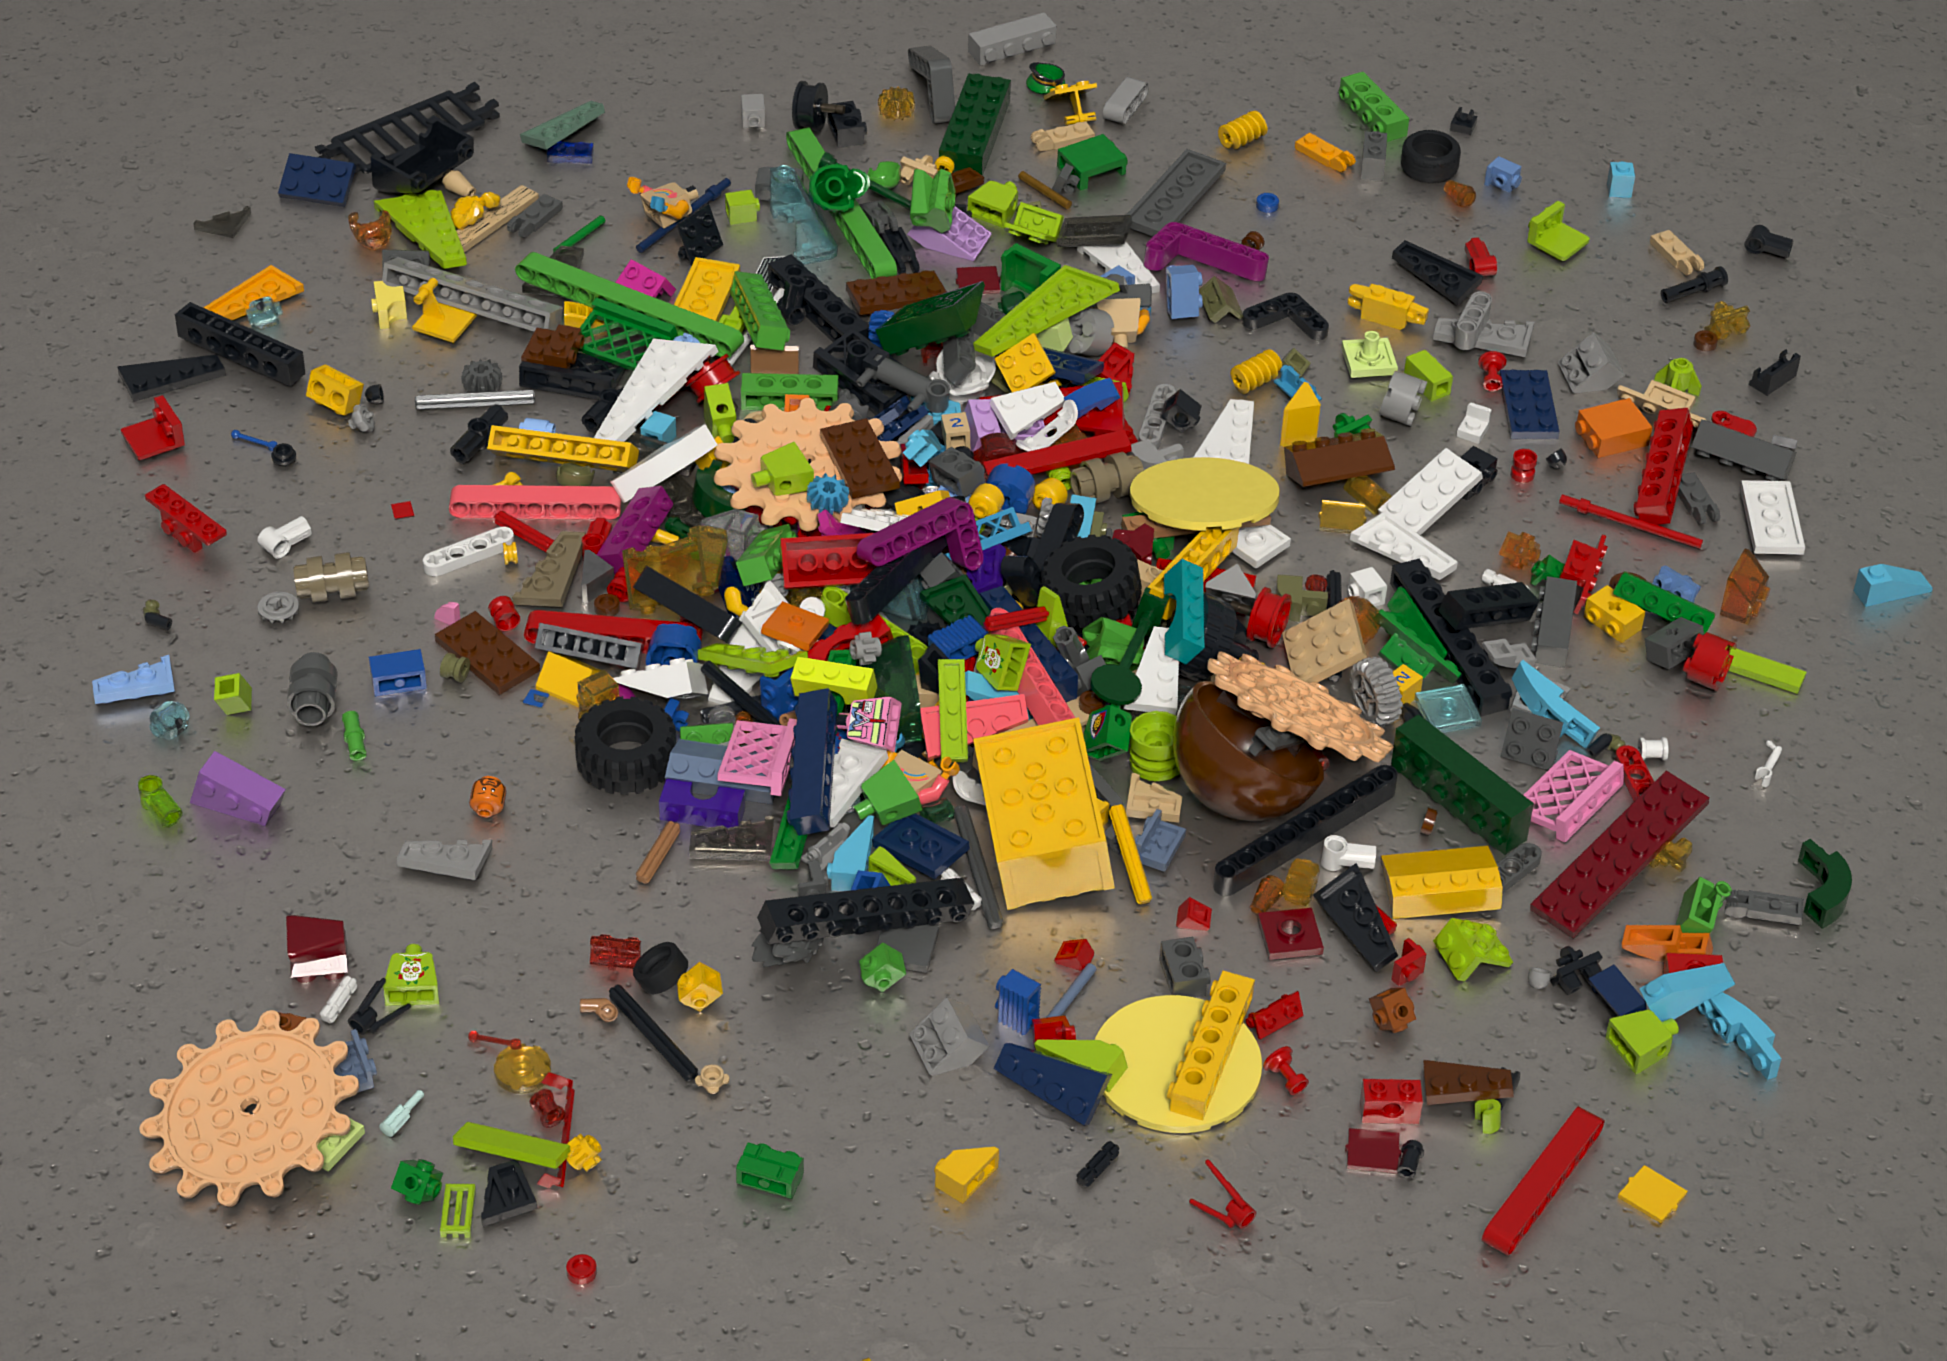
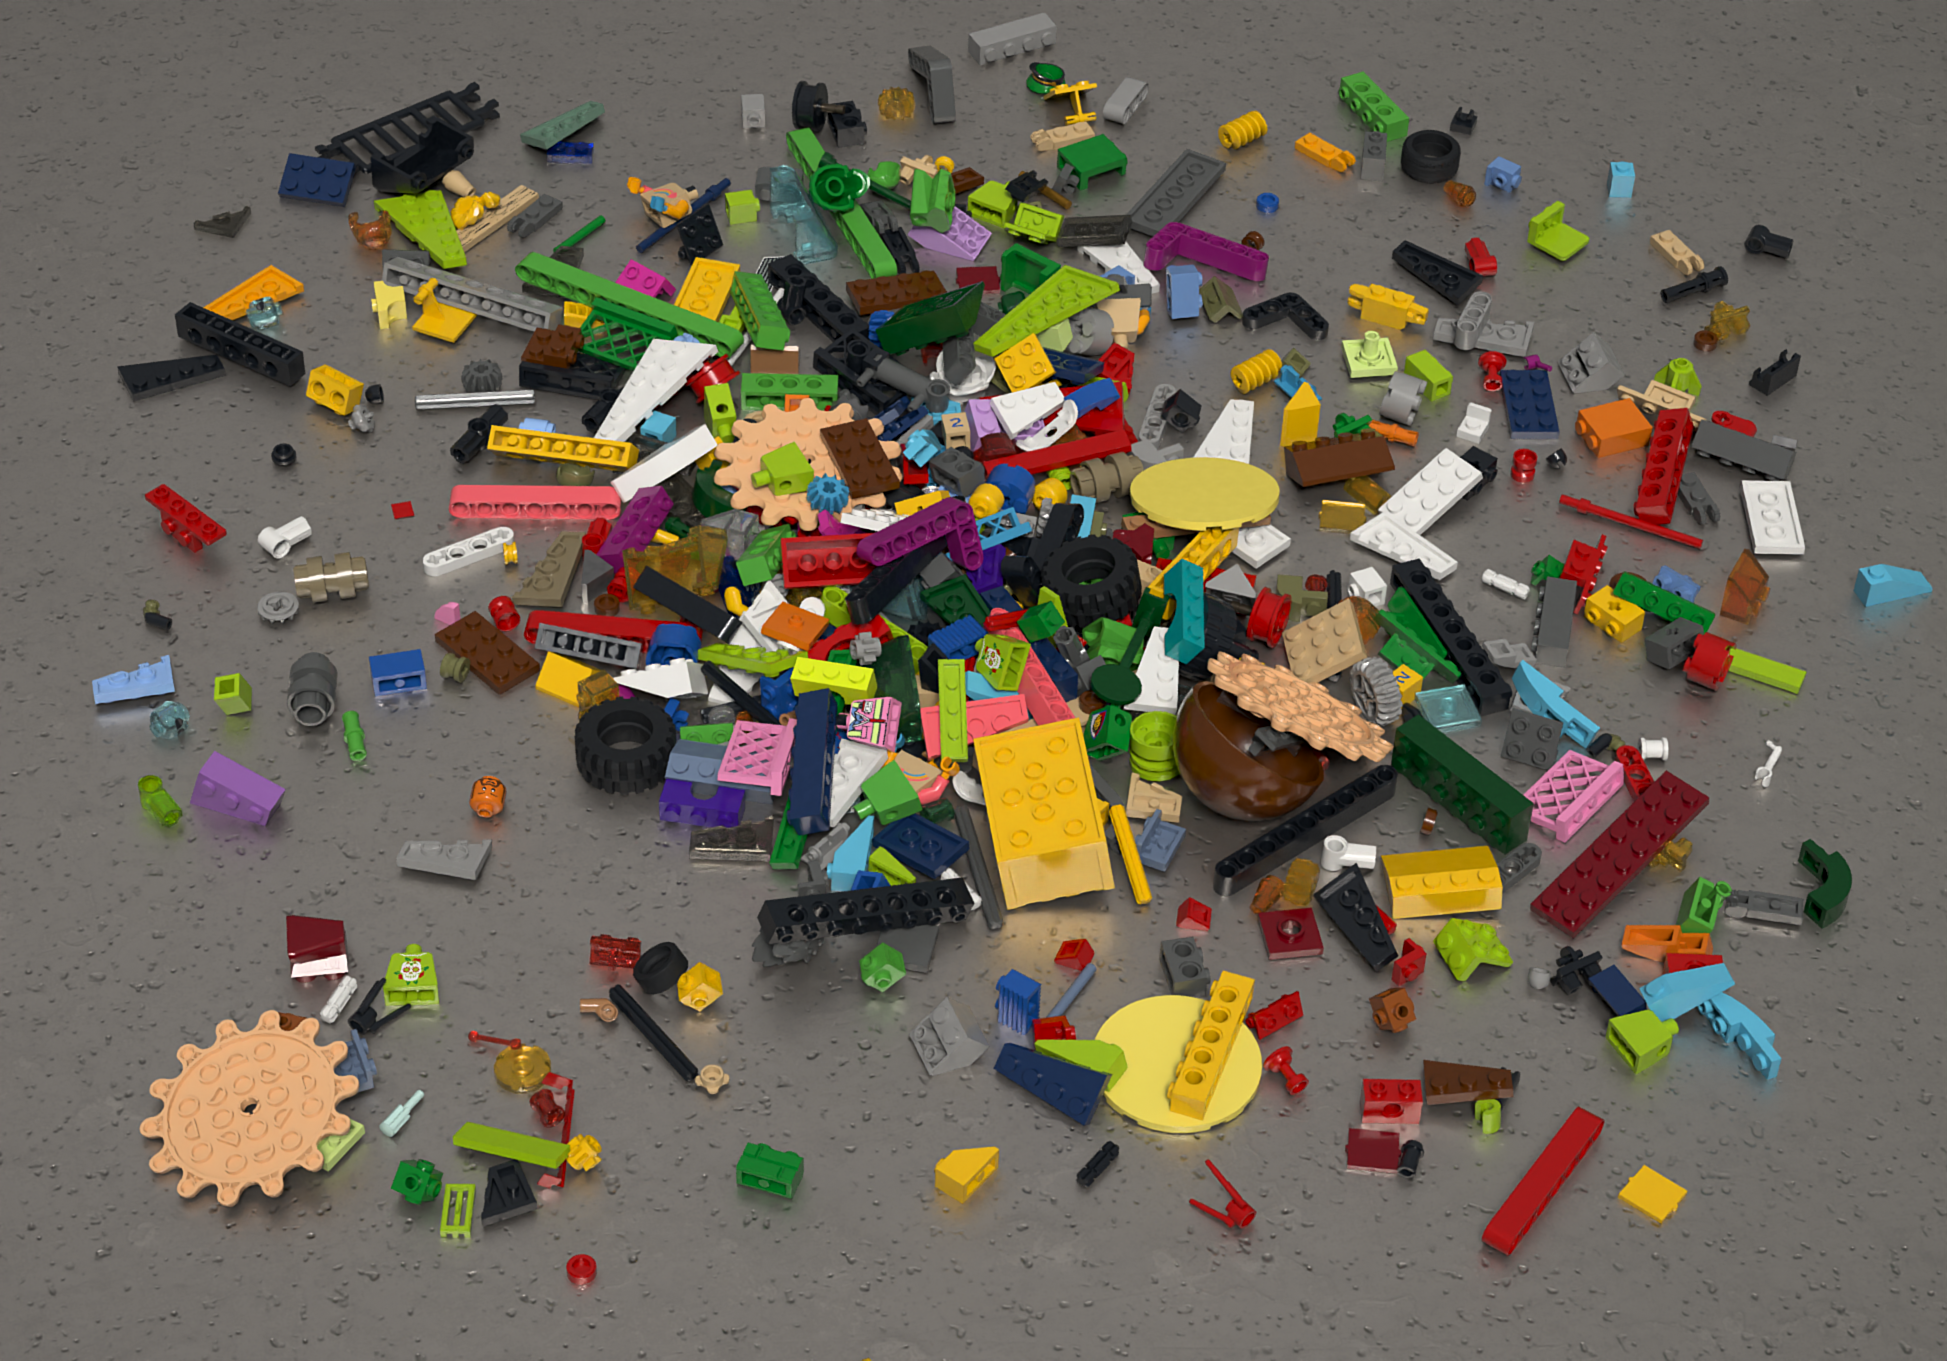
(155, 434): red bracket -> none
(236, 434): blue hinge -> none
(510, 479): yellow hand -> none
(523, 531): red axle -> none
(535, 698): blue sticker -> none
(657, 852): medium nougat axle -> none
(976, 122): dark green brick -> none
(1026, 186): none -> black hinge
(1040, 621): none -> green brick
(1395, 433): none -> orange pin
(1488, 605): black brick -> none
(1512, 549): clear orange brick -> none
(1534, 363): none -> magenta hand

